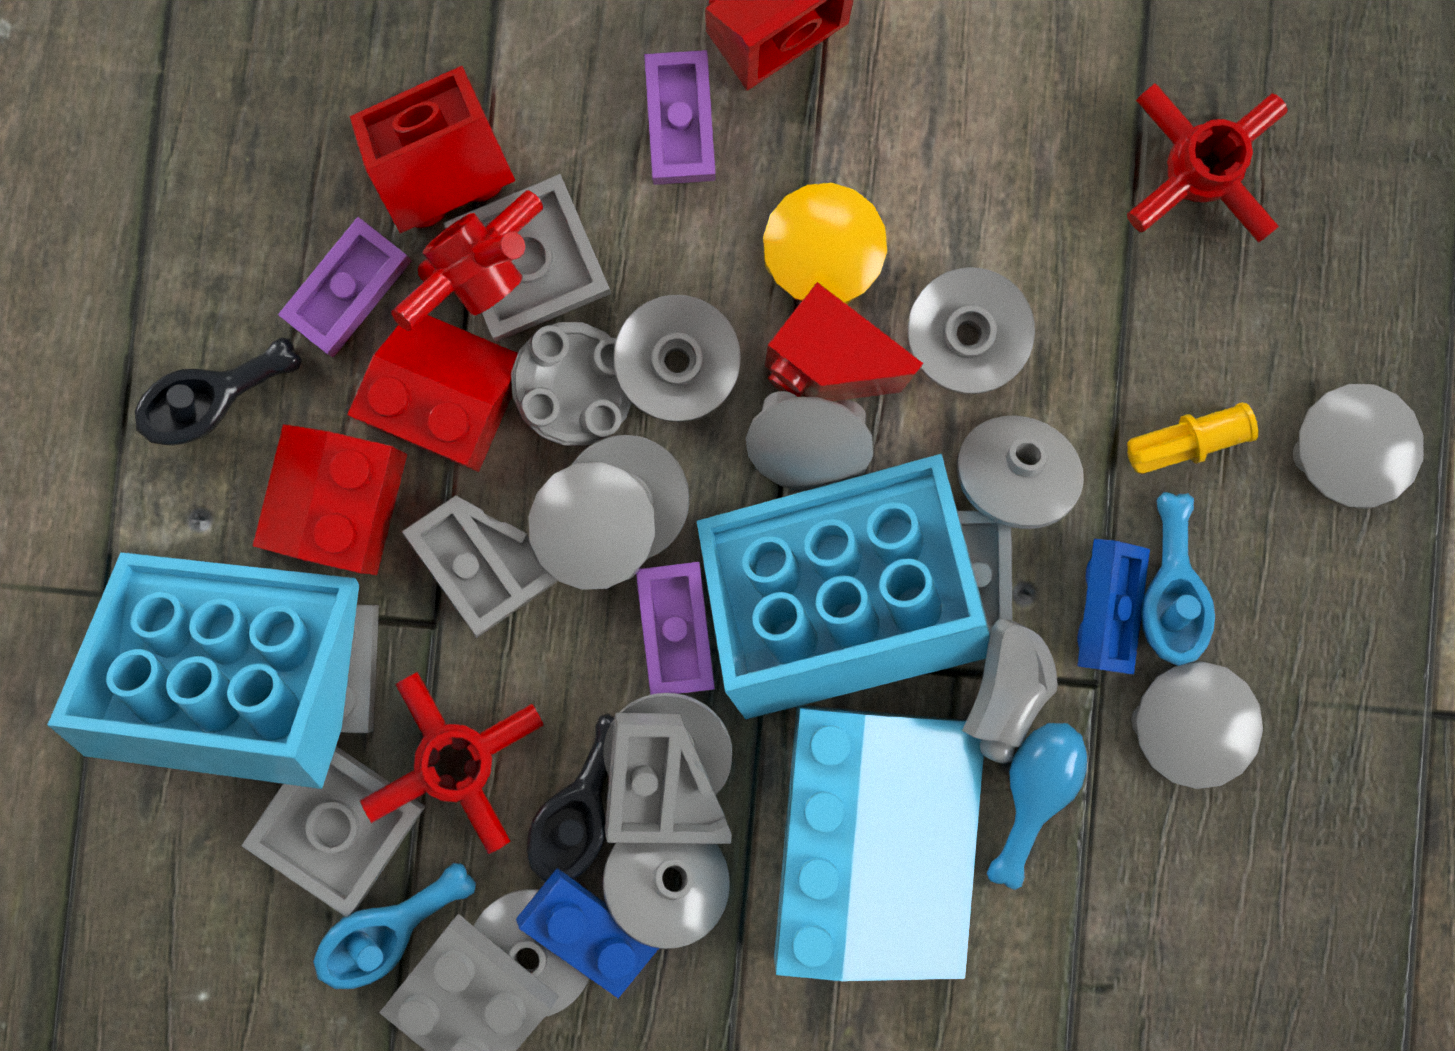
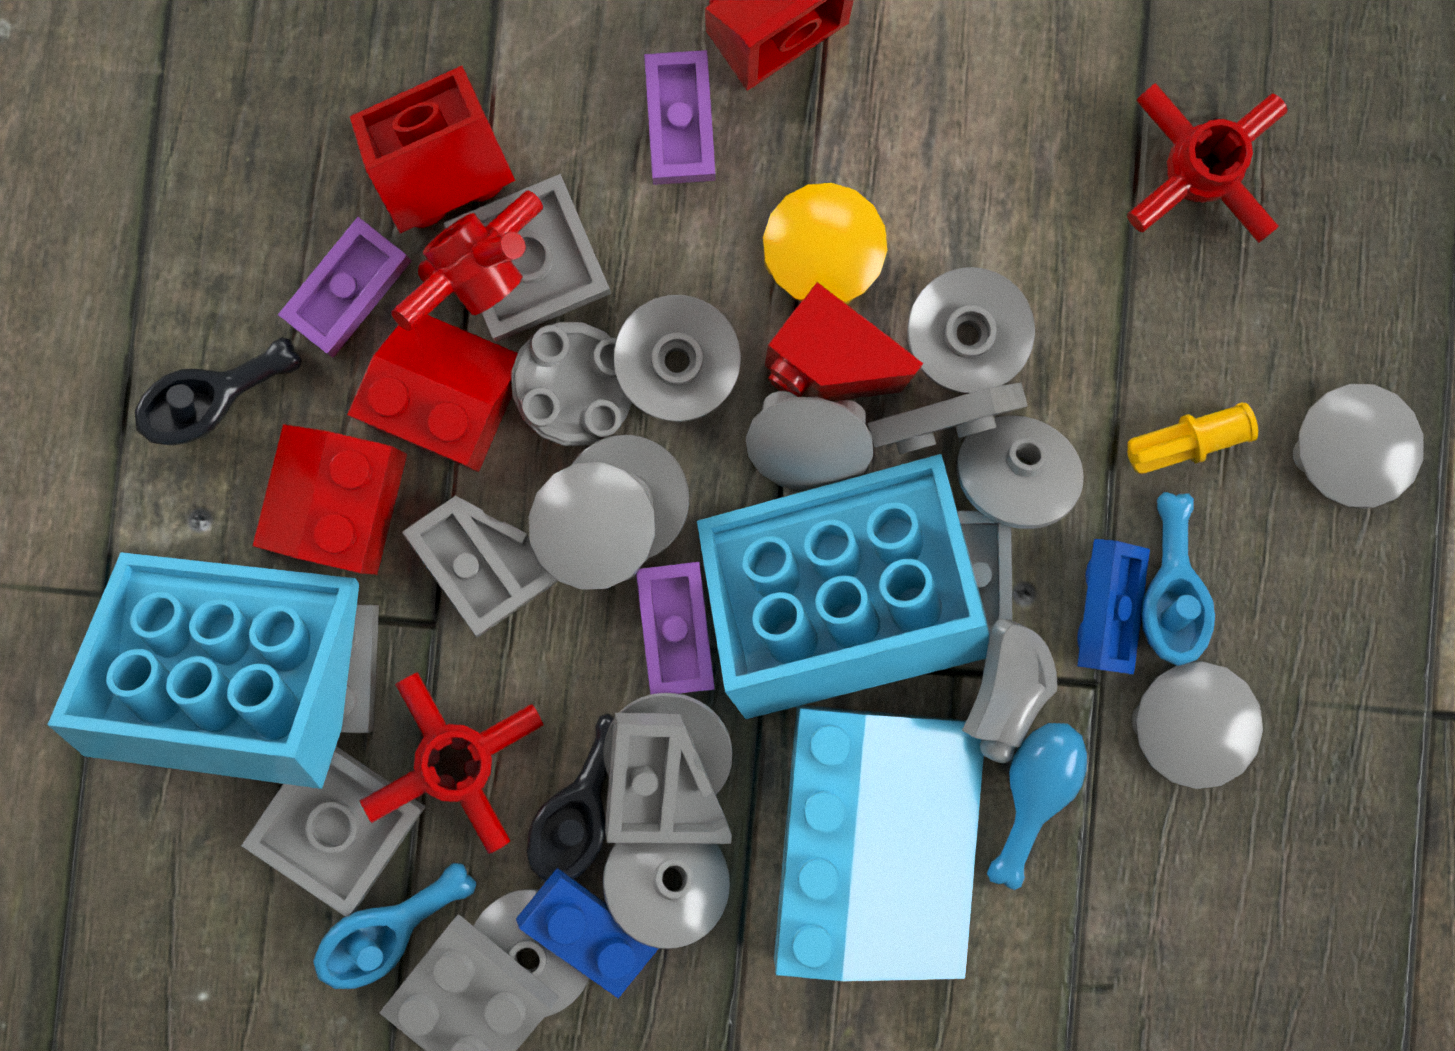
(967, 413): none -> light grey wing

